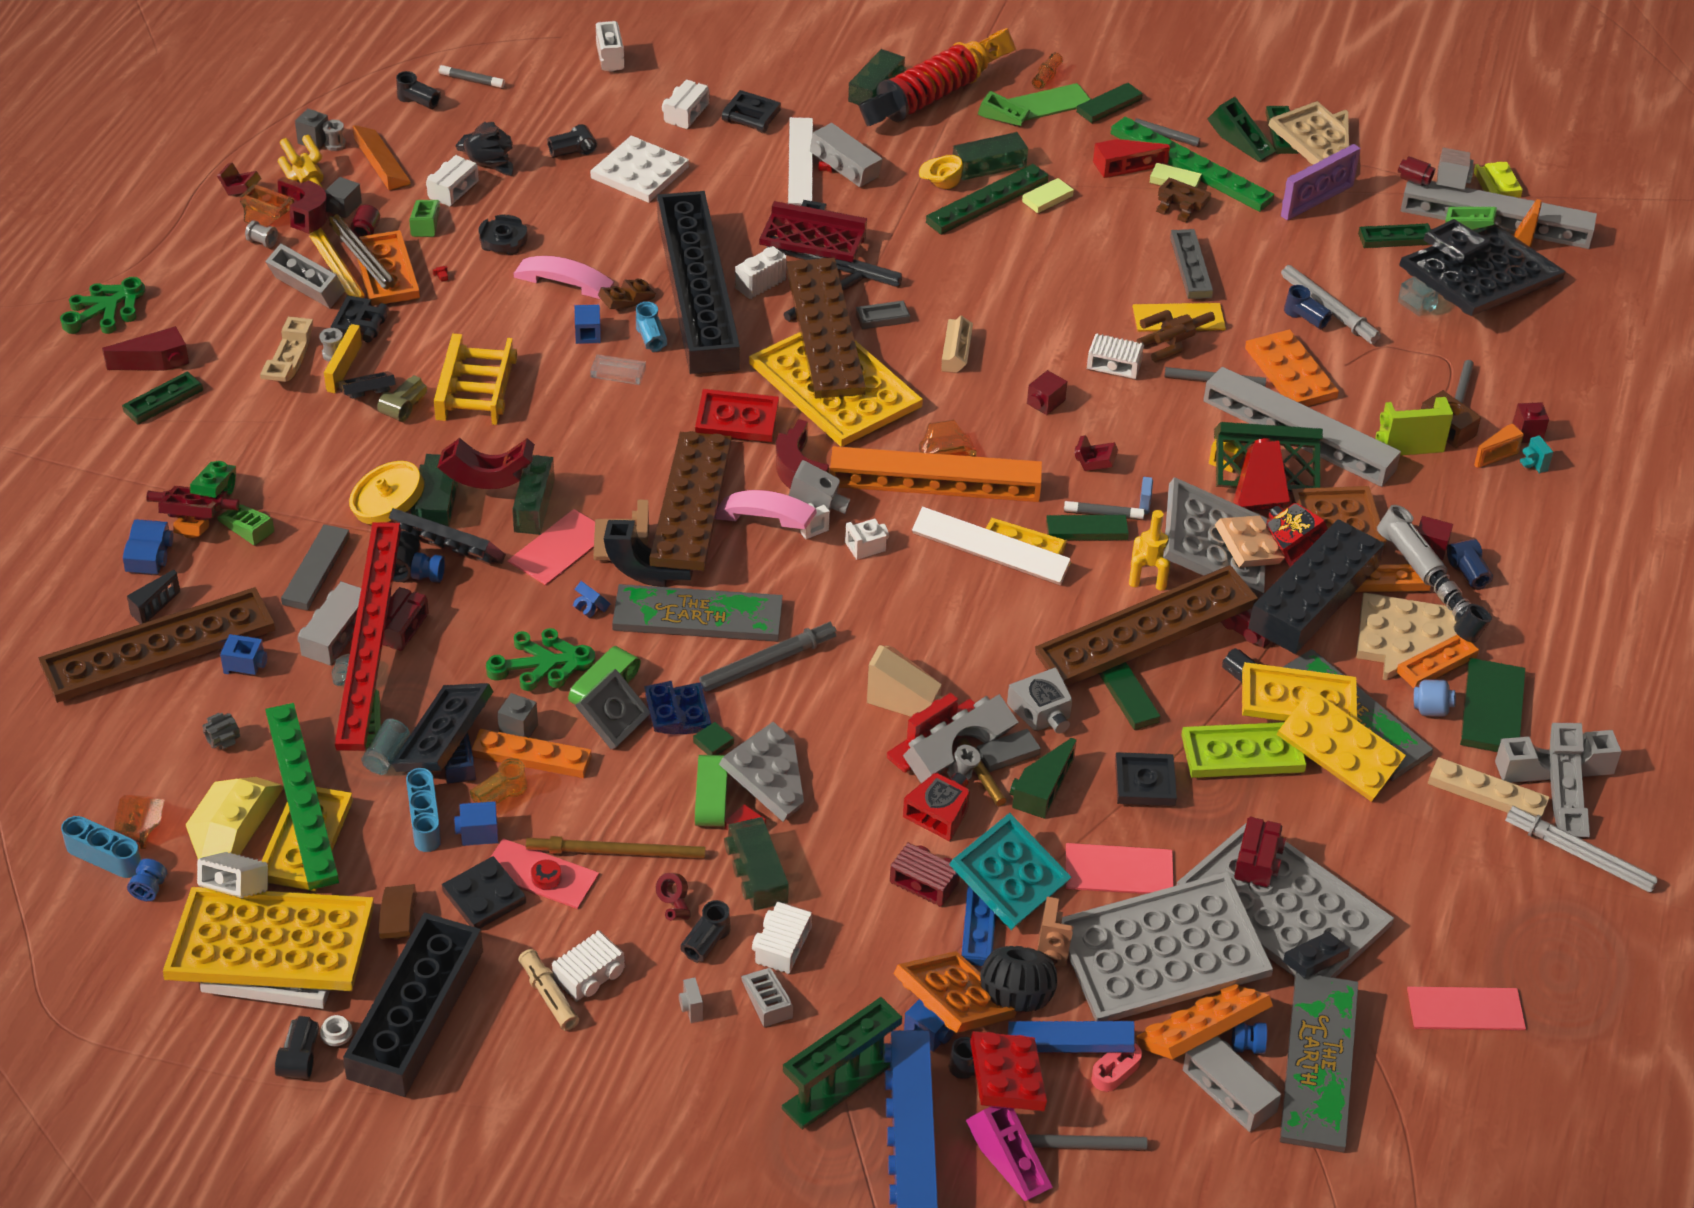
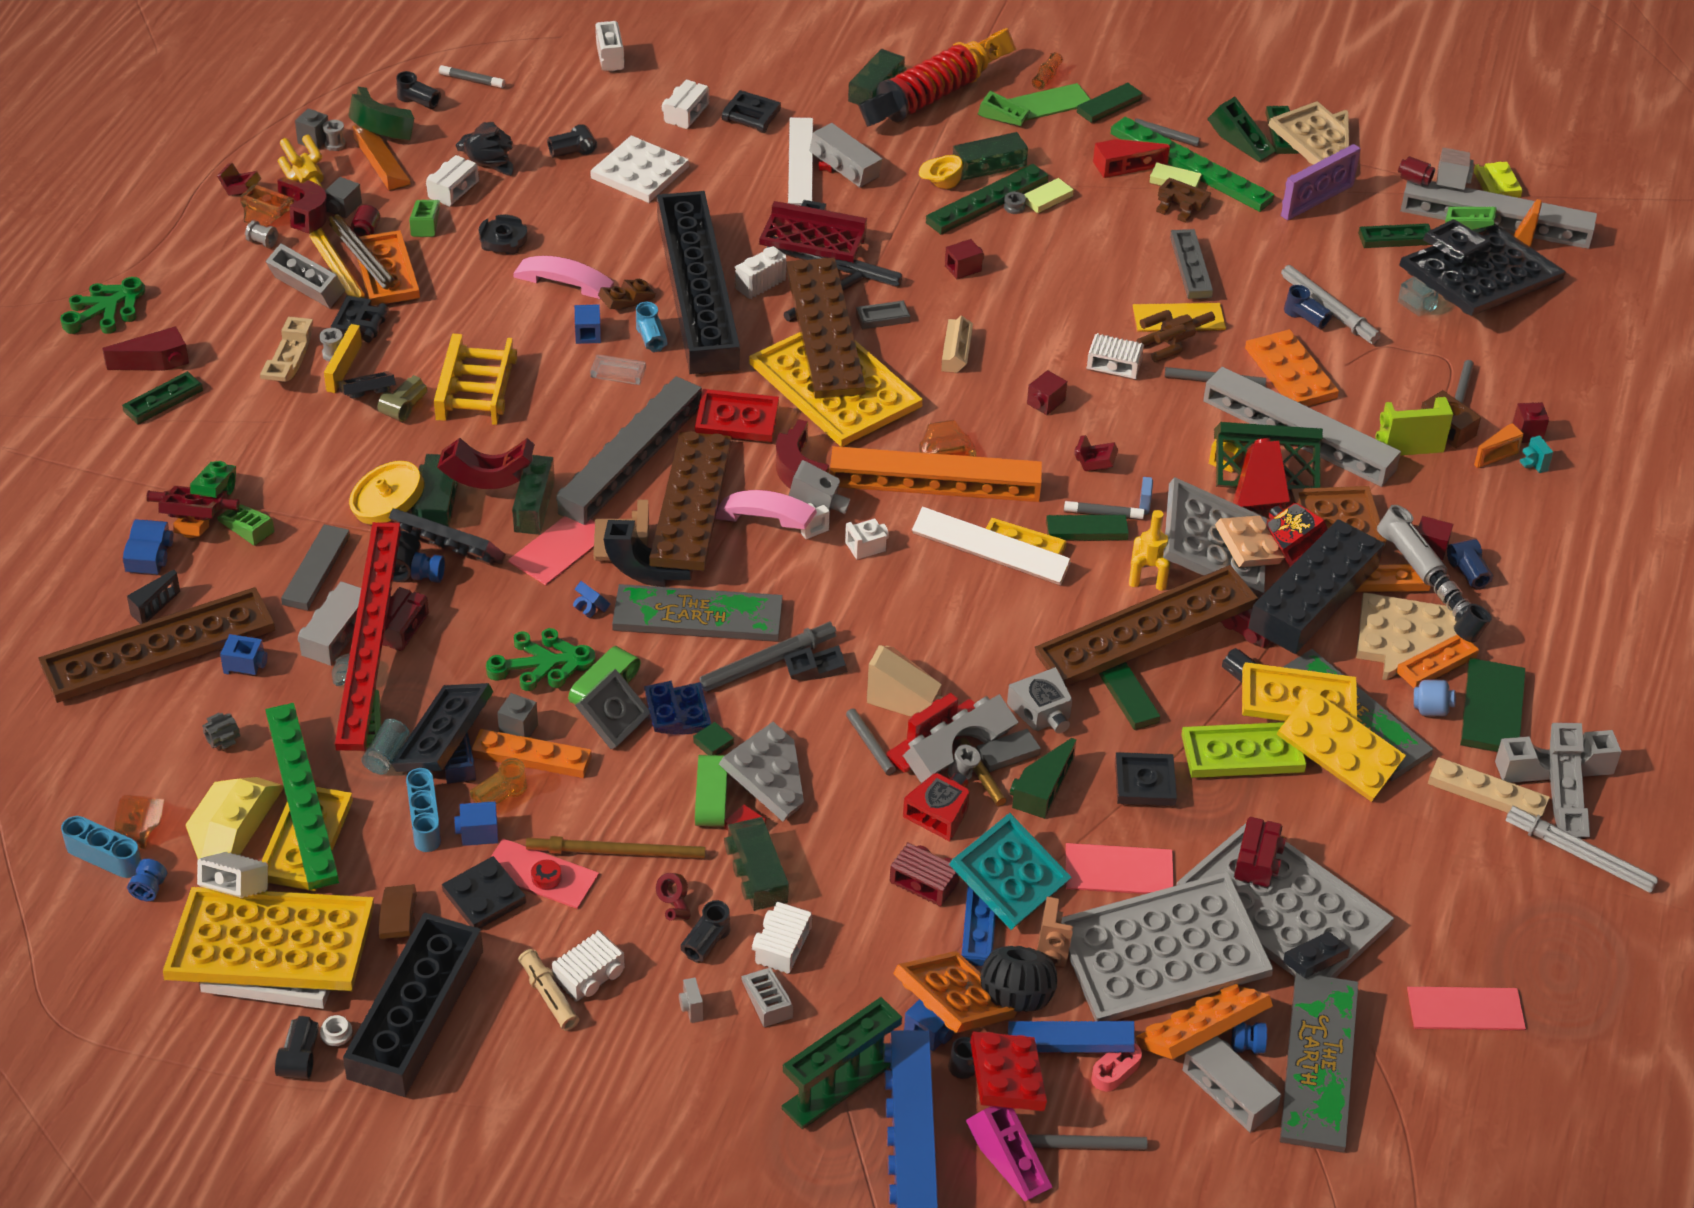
(379, 117): none -> dark green arch
(441, 272): red piece -> none
(629, 450): none -> dark grey brick
(809, 666): none -> black slope
(870, 741): none -> dark grey bar
(964, 258): none -> dark red brick
(1014, 202): none -> dark grey bush

